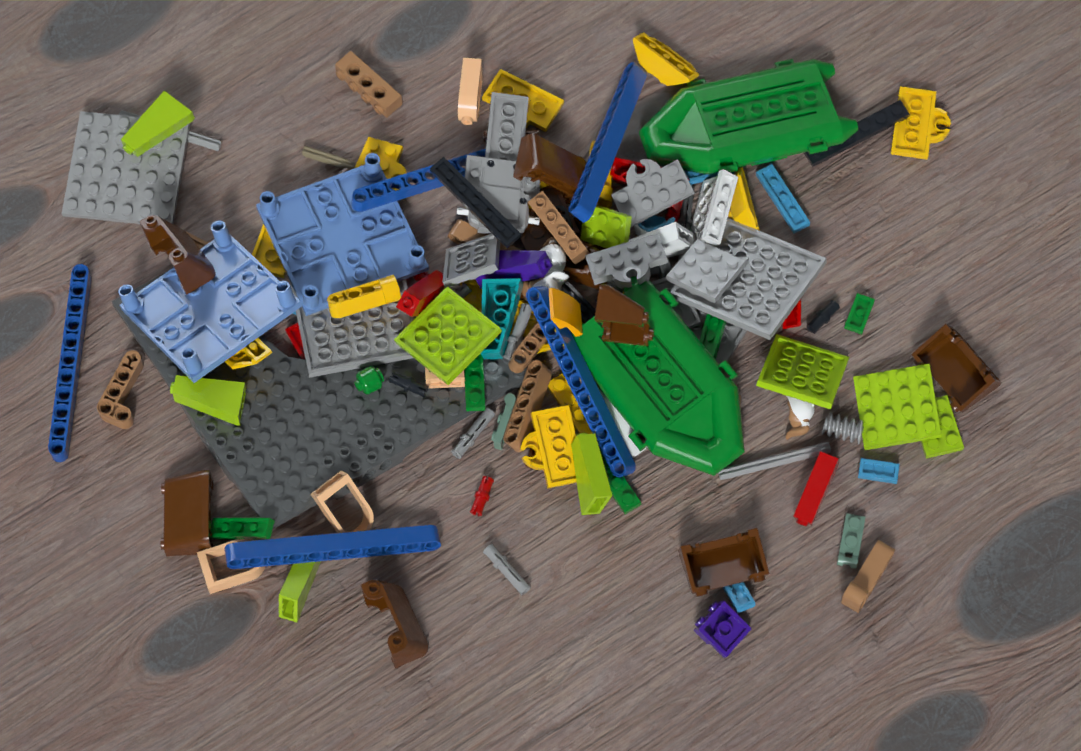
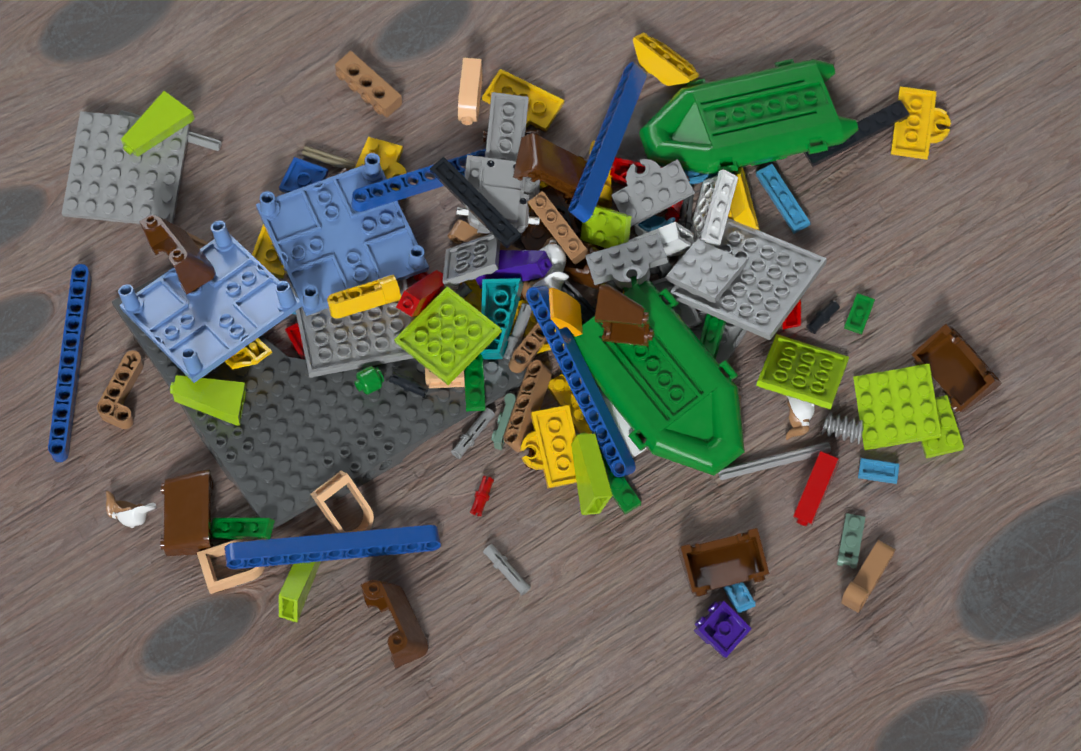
(126, 512): none -> hair
(301, 174): none -> blue plate

